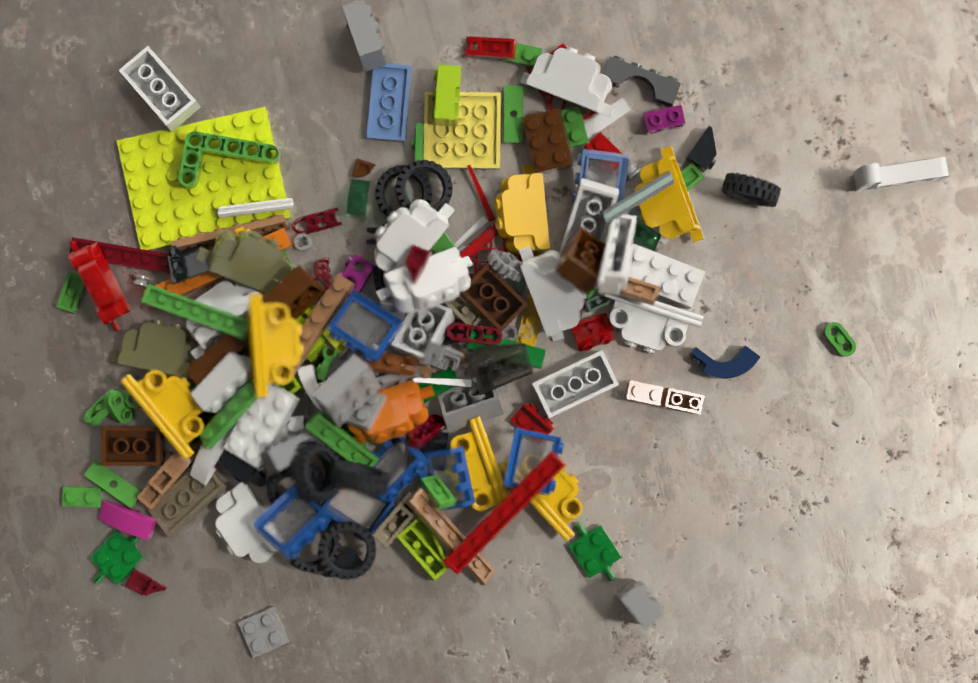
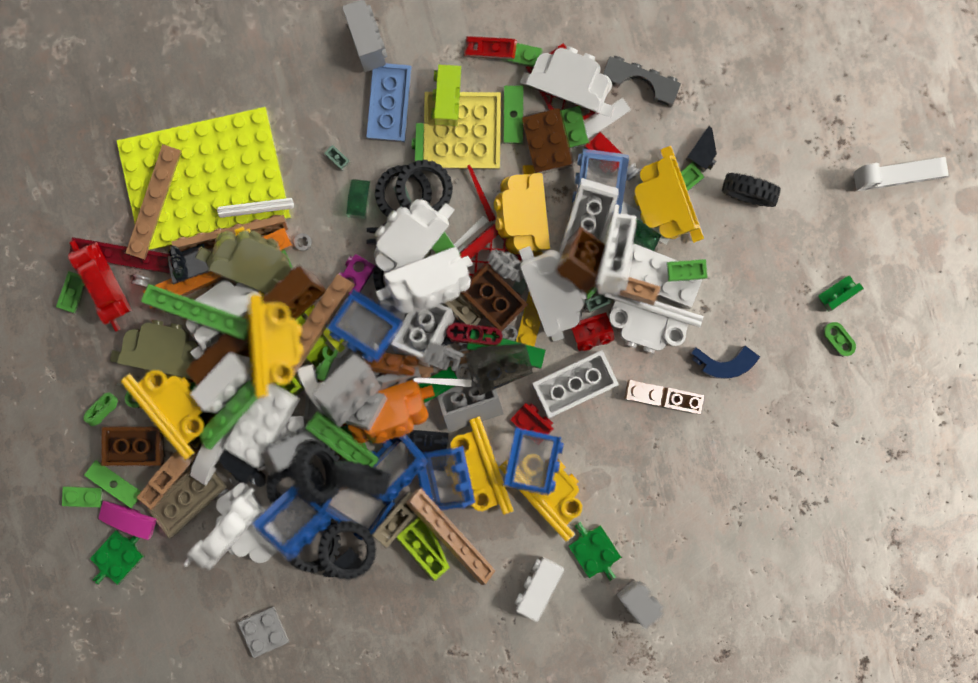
(118, 409): bright green plate -> none
(143, 583): dark red slope -> none
(153, 202): none -> medium nougat plate
(160, 88): white brick -> none
(221, 150): bright green beam -> none
(239, 518): none -> white brick
(313, 223): dark red piece -> none
(323, 270): dark red piece -> none
(337, 157): none -> sand green piece
(362, 168): reddish brown tile -> none
(417, 261): dark red slope -> none
(417, 443): dark red beam -> none
(437, 492): bright green plate -> none
(504, 512): red tile -> none
(526, 326): clear pin -> none
(538, 588): none -> white brick
(638, 197): sticker -> none
(663, 120): magenta brick -> none
(687, 270): none -> bright green plate
(839, 293): none -> green bracket

